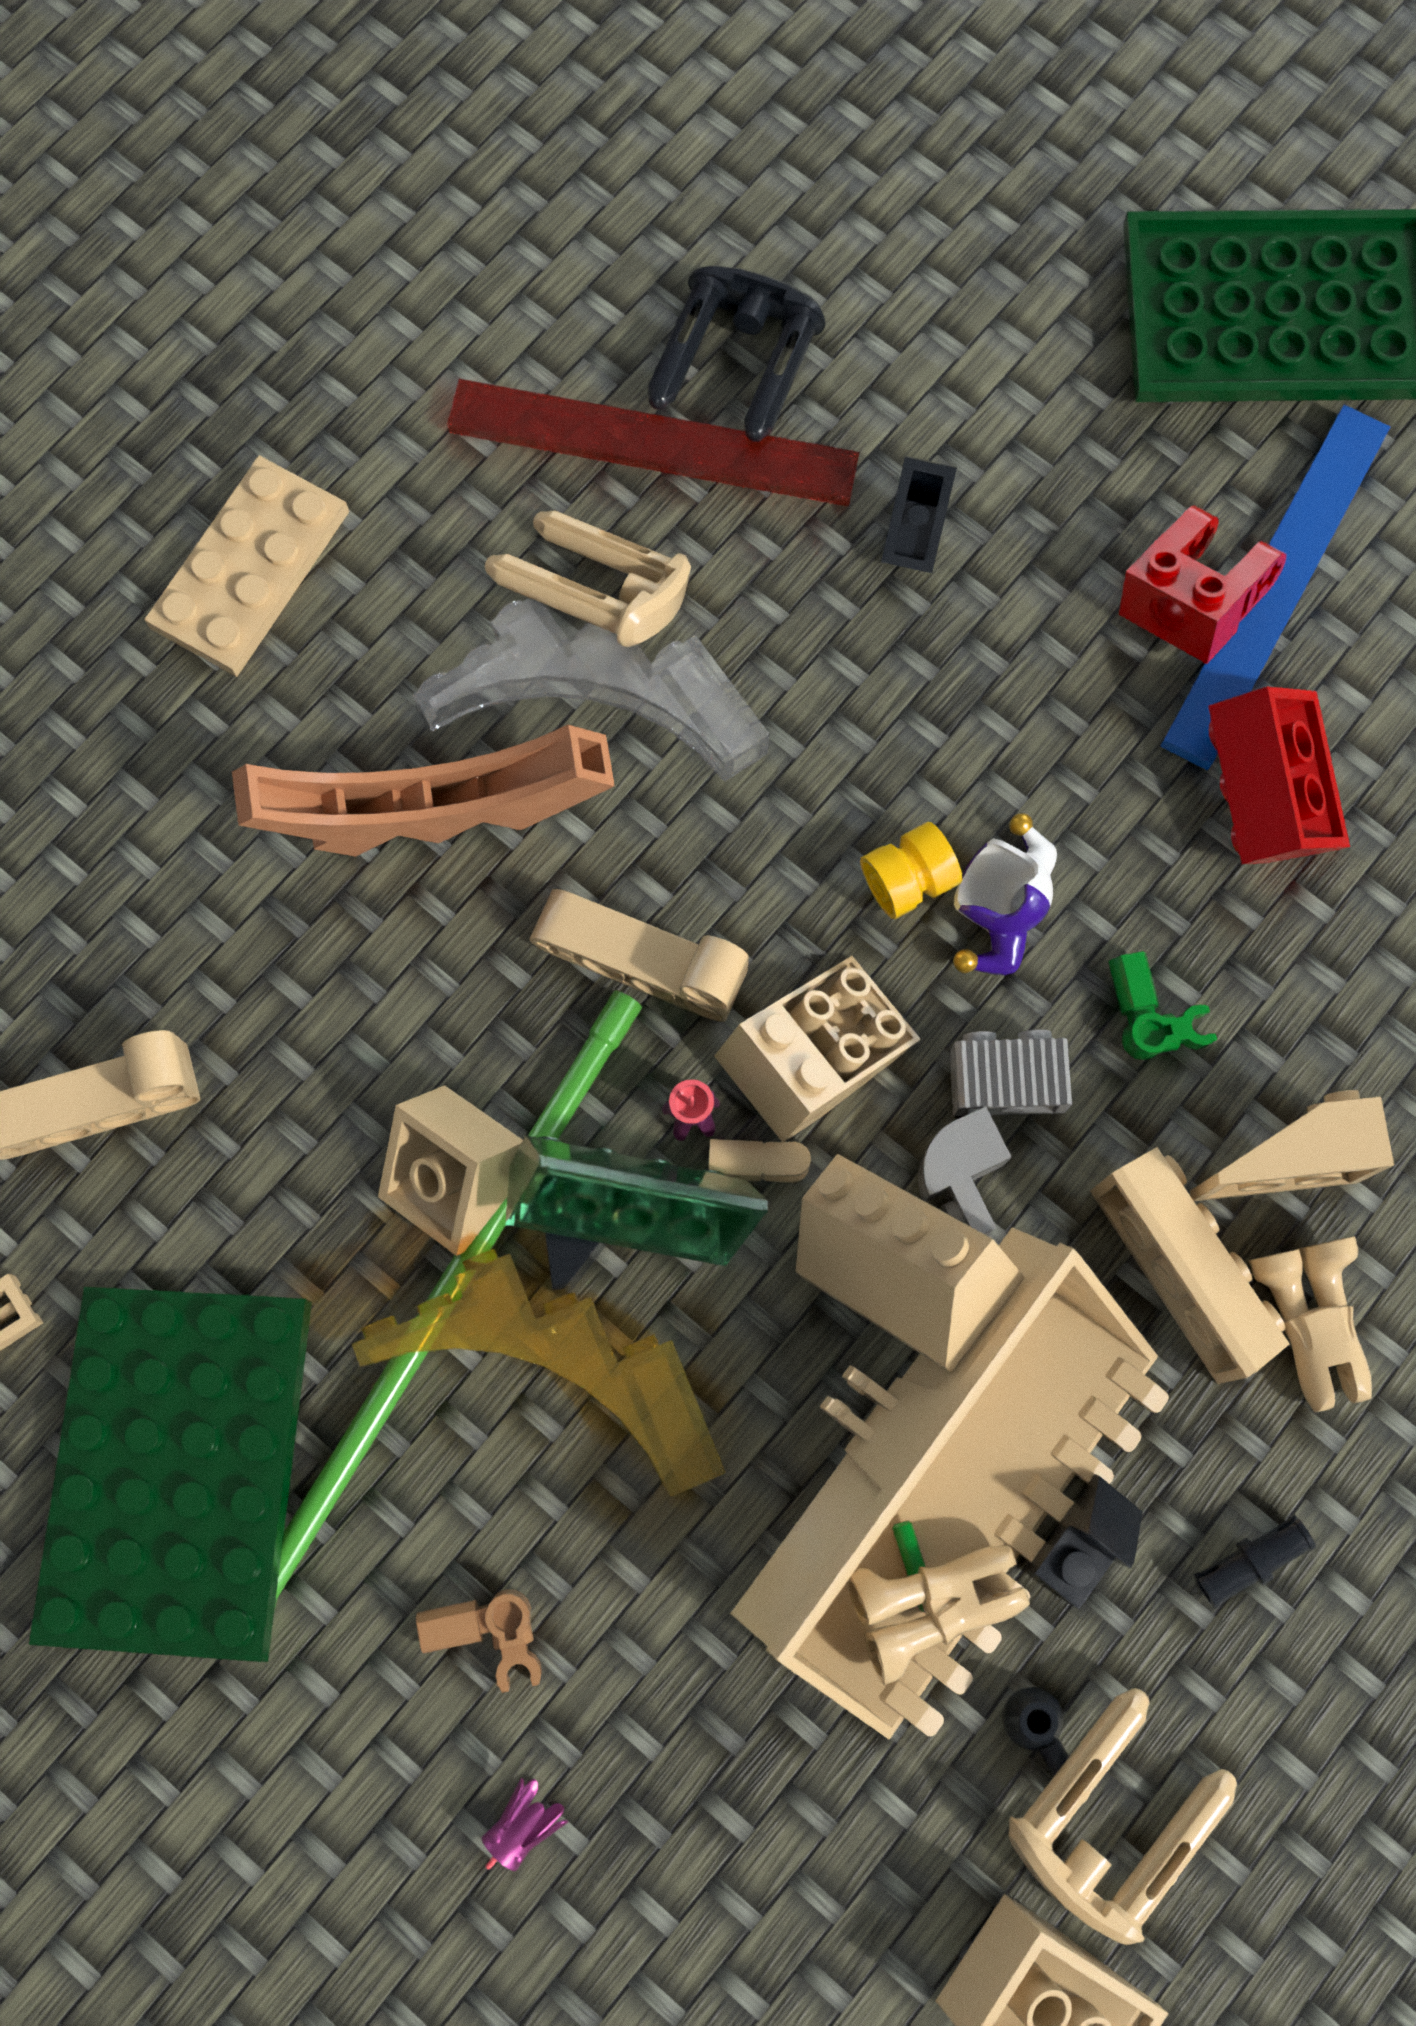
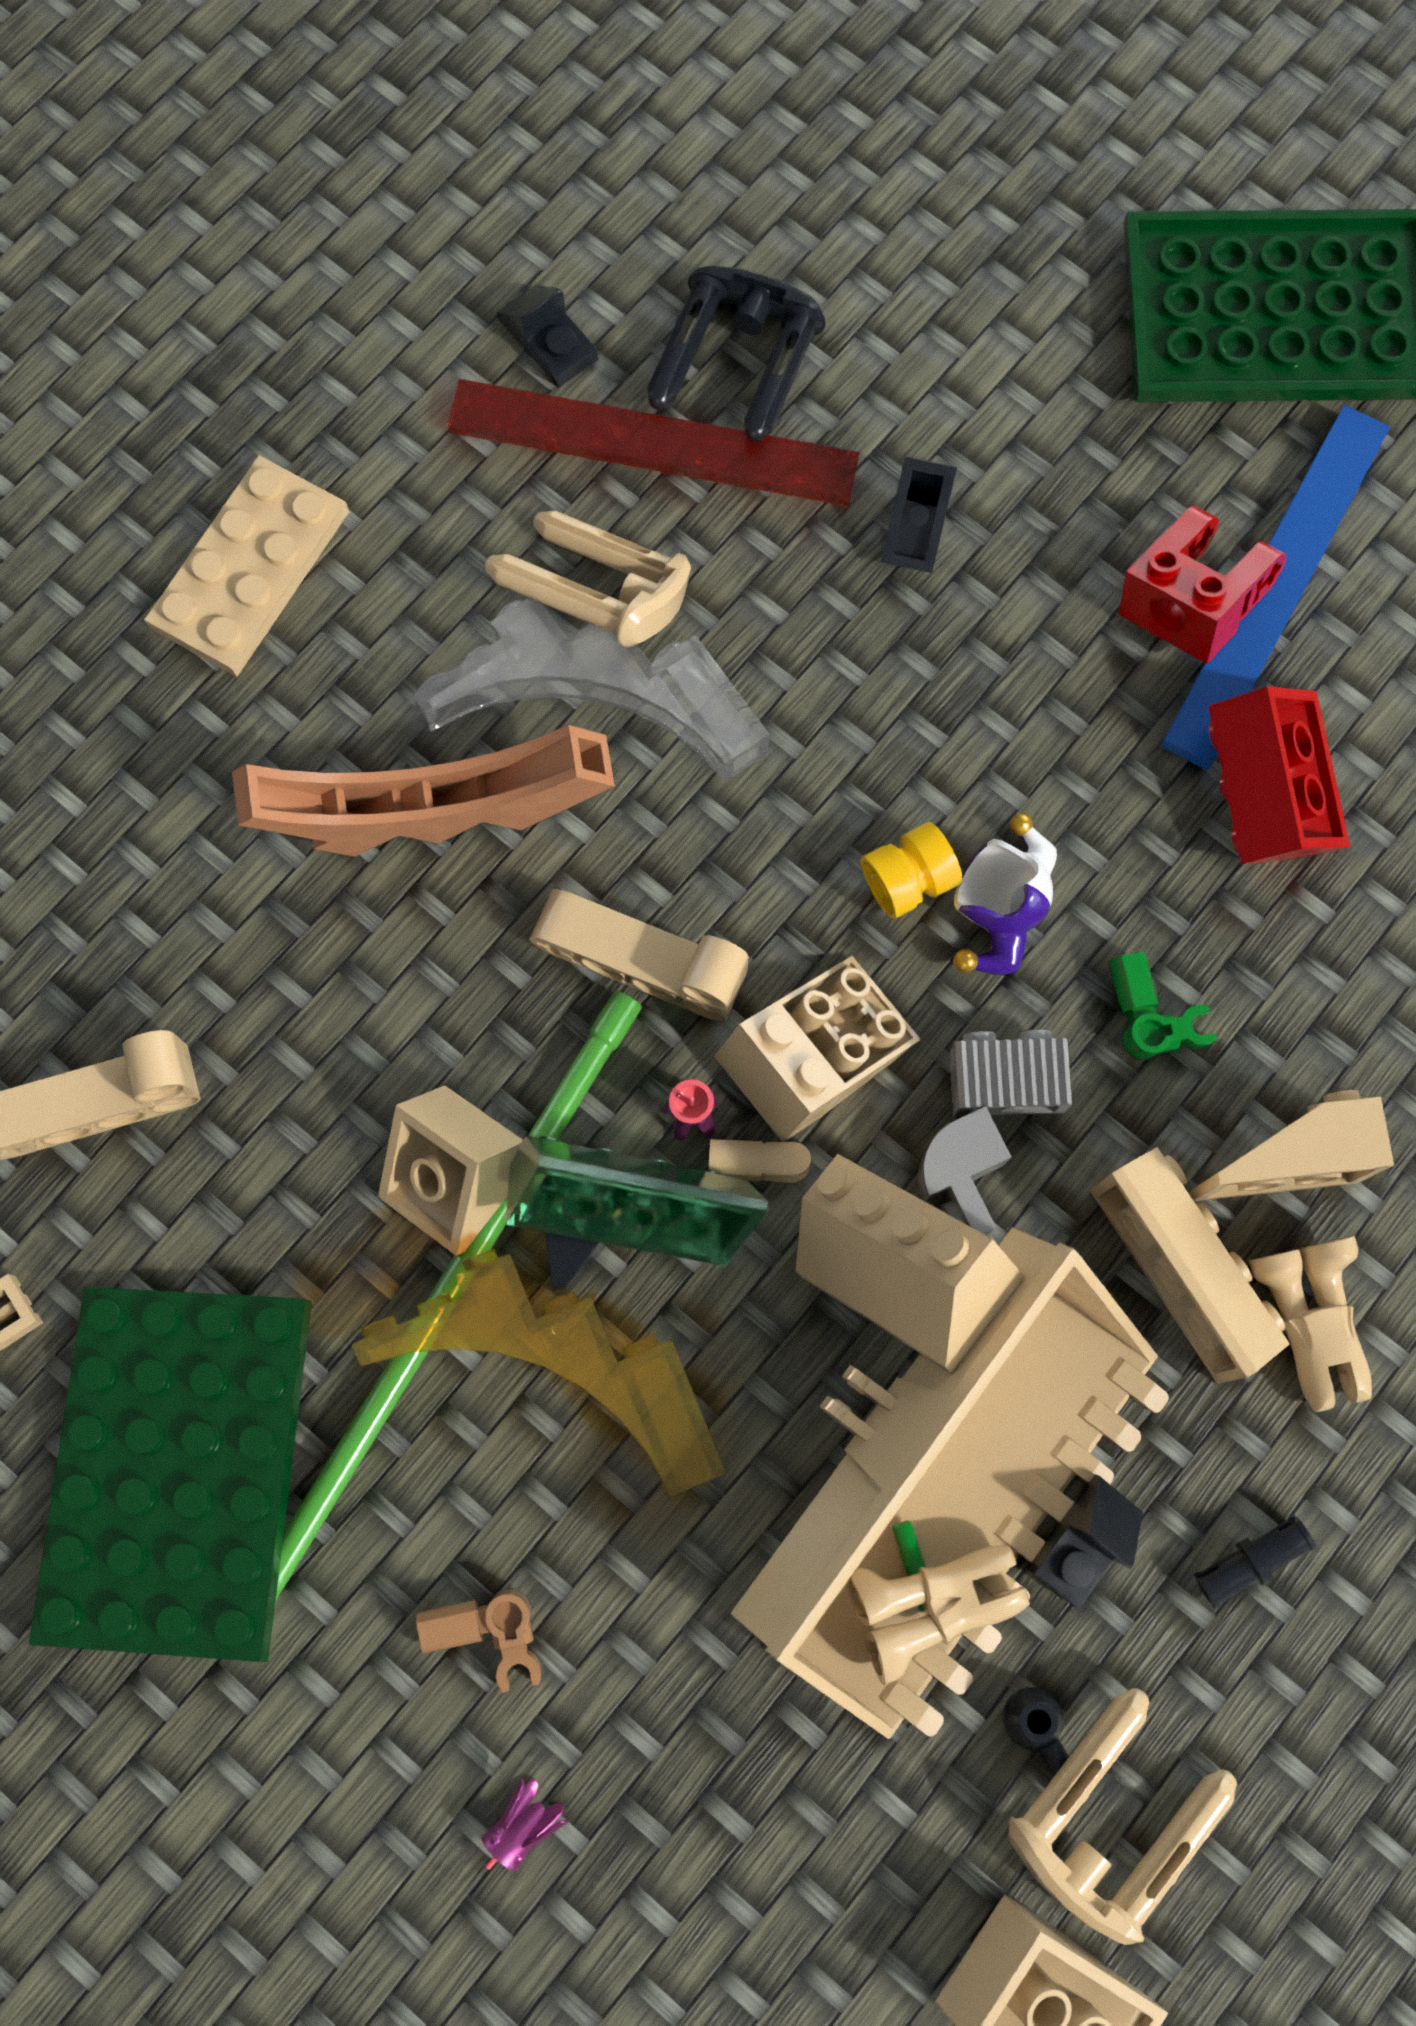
(548, 333): none -> black slope

